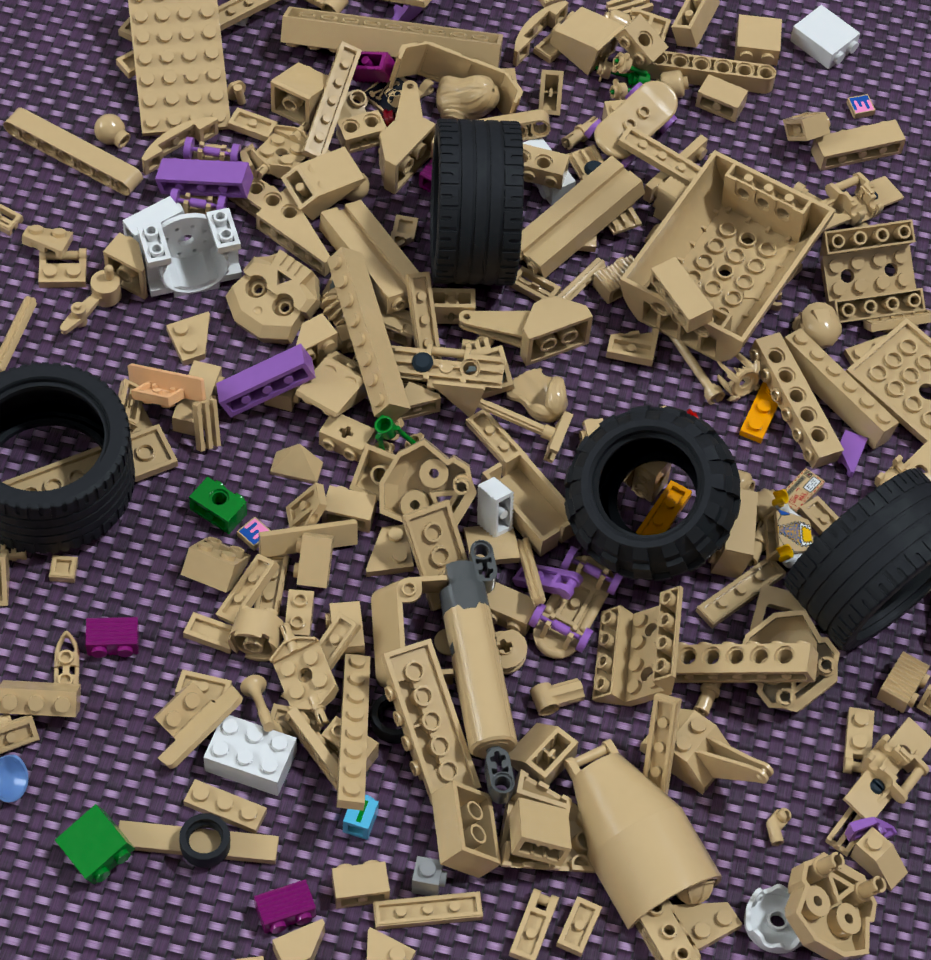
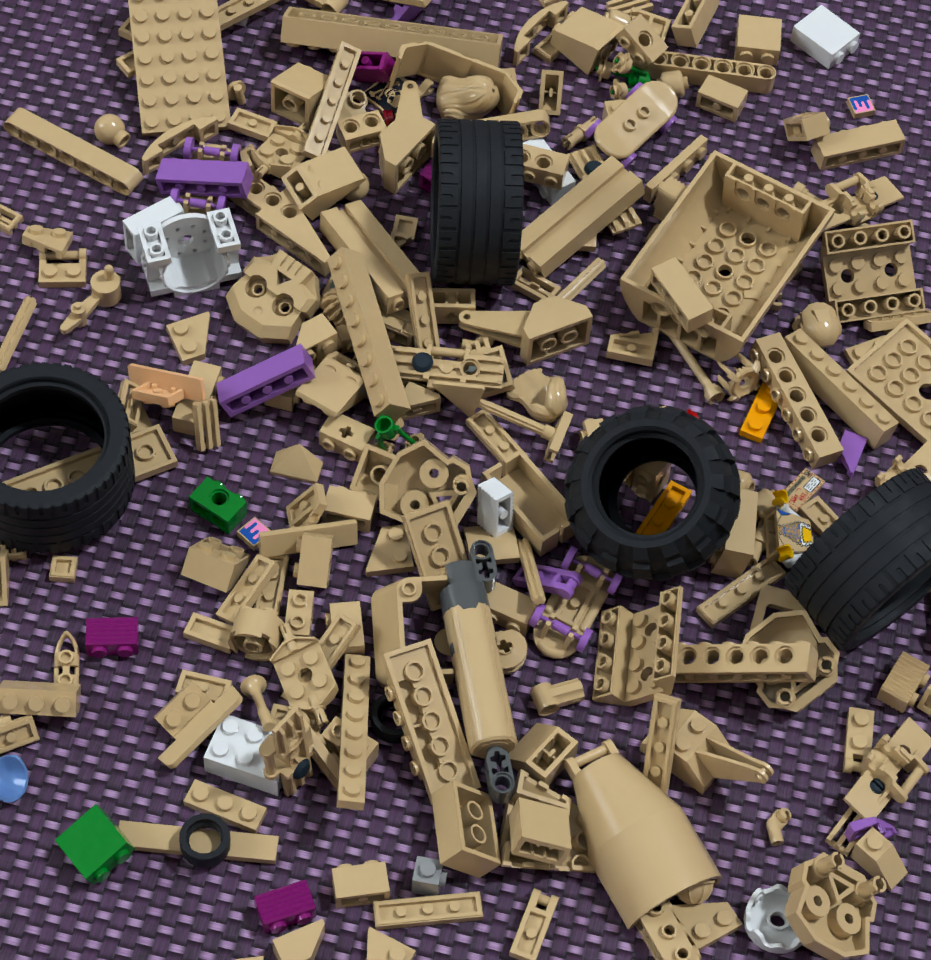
(127, 262): tan slope -> none
(288, 751): none -> tan piece
(360, 822): medium azure brick -> none
(579, 926): tan plate -> none
(607, 279): tan brick -> none
(658, 155): tan plate -> none
(708, 693): tan pin -> none

